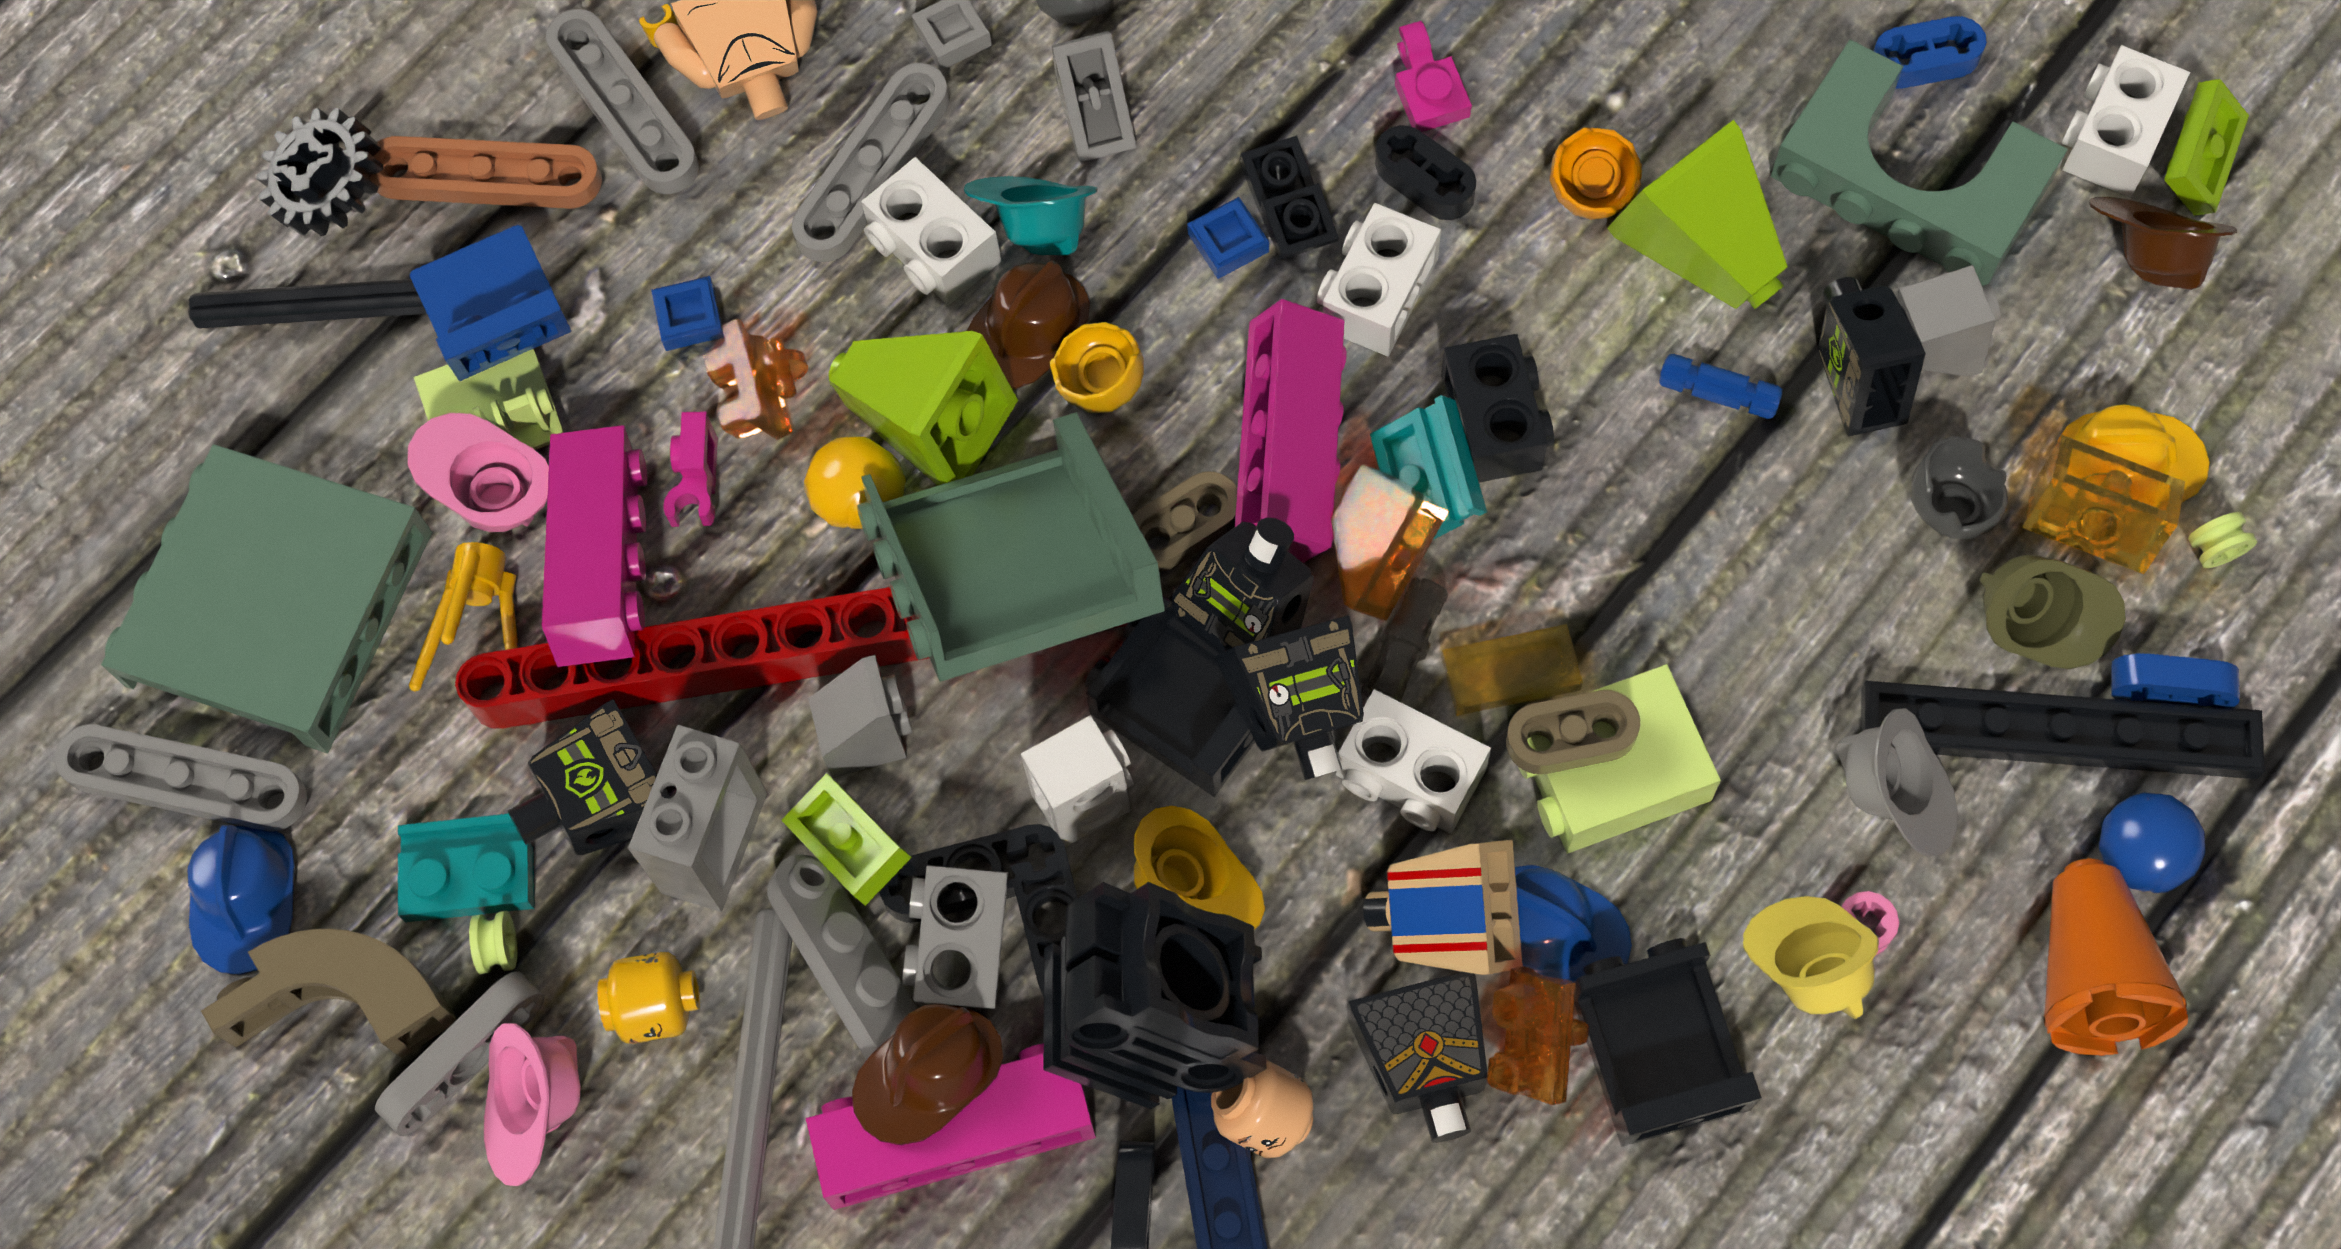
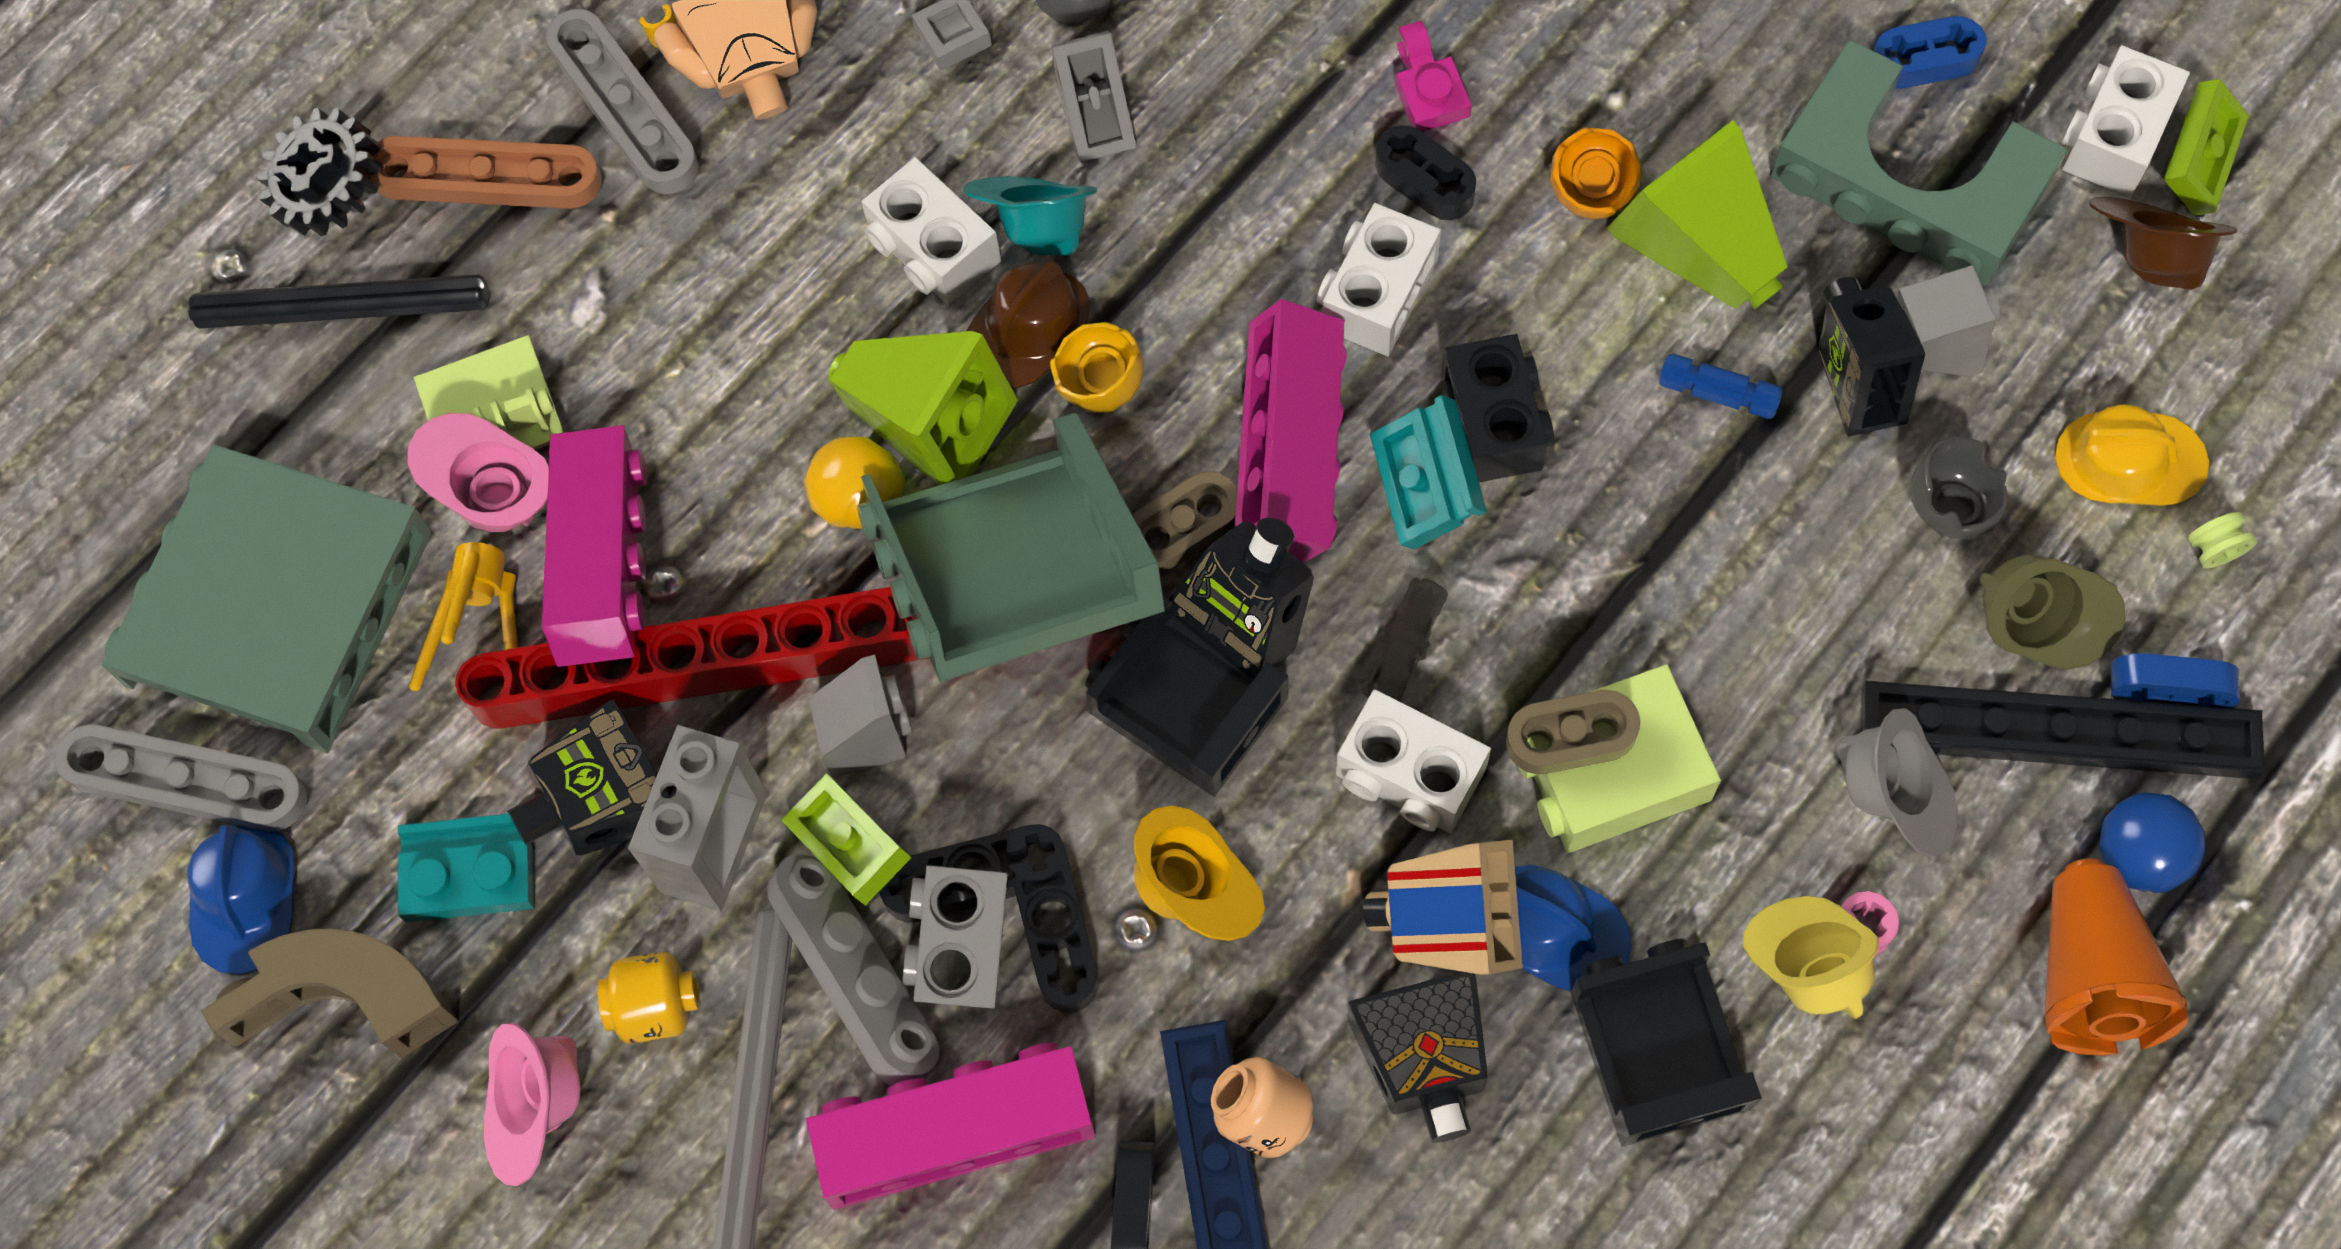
(456, 1054): light grey beam -> none
(489, 302): blue bracket -> none
(493, 942): yellowish green bush -> none
(687, 313): blue tile -> none
(695, 457): dark pink plate -> none
(763, 377): clear orange hips -> none
(873, 153): light grey plate -> none
(926, 1073): reddish brown piece -> none
(1079, 779): white brick -> none
(1150, 996): black piece -> none
(1228, 237): blue tile -> none
(1288, 198): black slope -> none
(1298, 690): black torso -> none
(1381, 539): clear orange slope -> none
(1511, 669): clear yellow tile -> none
(1538, 1036): clear orange hips -> none
(2104, 504): clear yellow brick -> none

